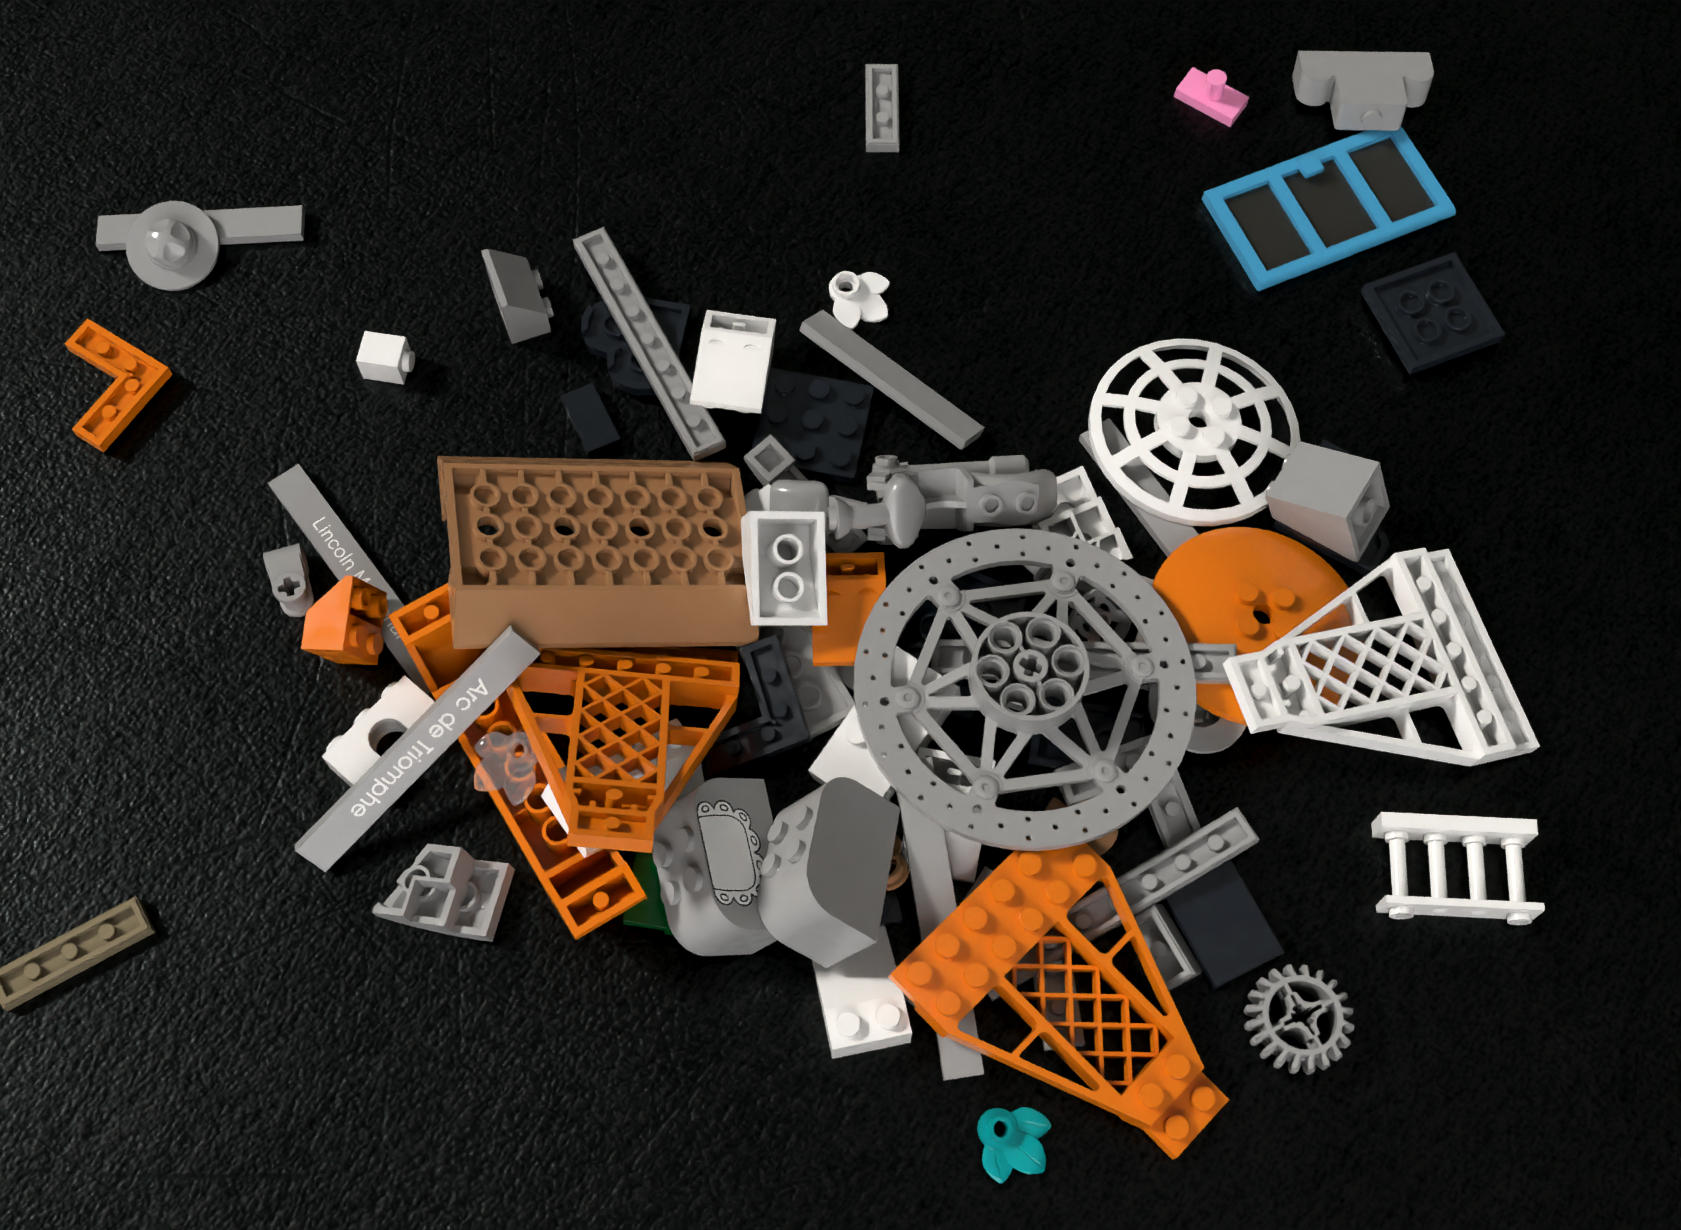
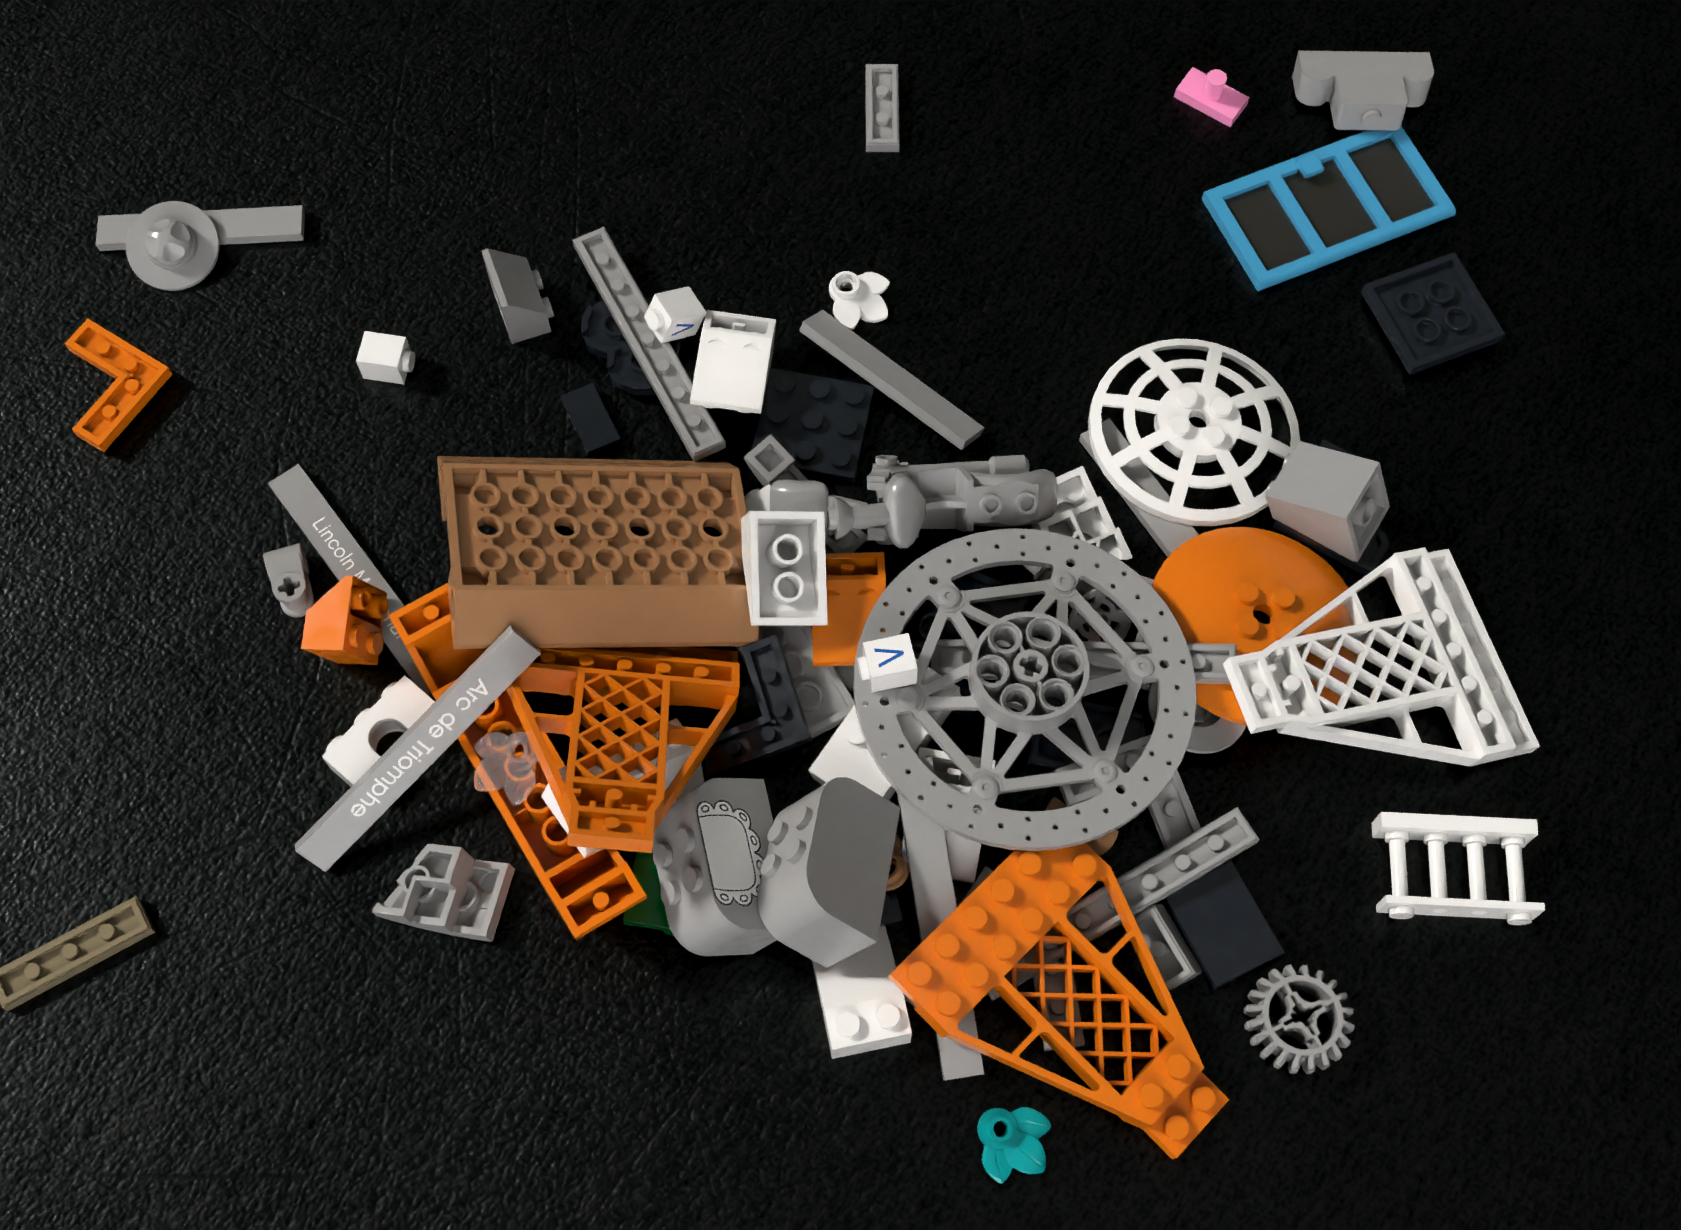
(674, 314): none -> white brick
(888, 663): none -> white brick

